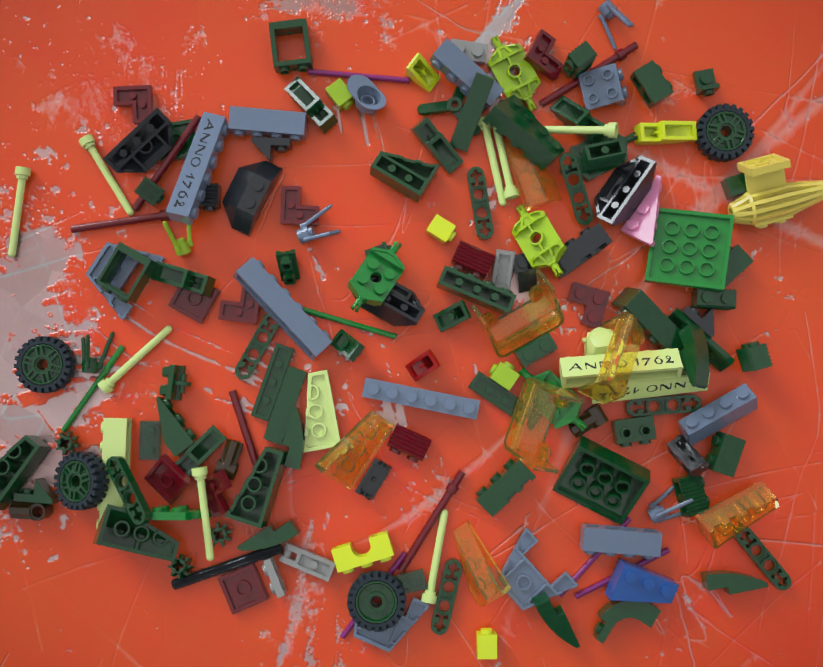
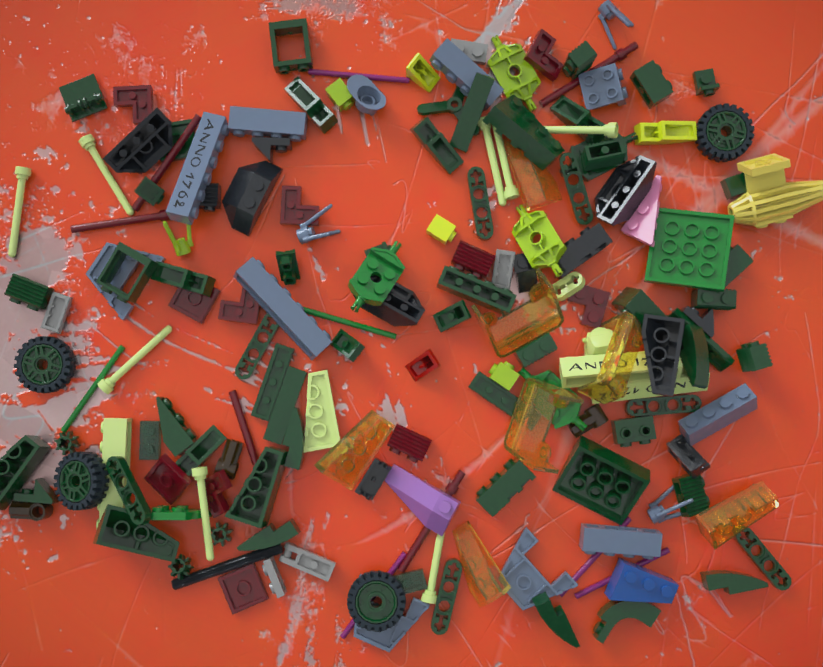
(28, 291): none -> dark green brick
(56, 312): none -> light grey plate
(82, 98): none -> dark green hinge
(90, 364): dark green plant -> none
(176, 382): dark green hips -> none
(347, 558): neon yellow arch -> none
(404, 174): wedge -> none
(421, 398): sand blue brick -> none
(427, 502): none -> medium lavender wedge
(486, 644): neon yellow brick -> none
(567, 285): none -> yellowish green beam
(662, 348): none -> black wedge
(725, 453): dark green brick -> none

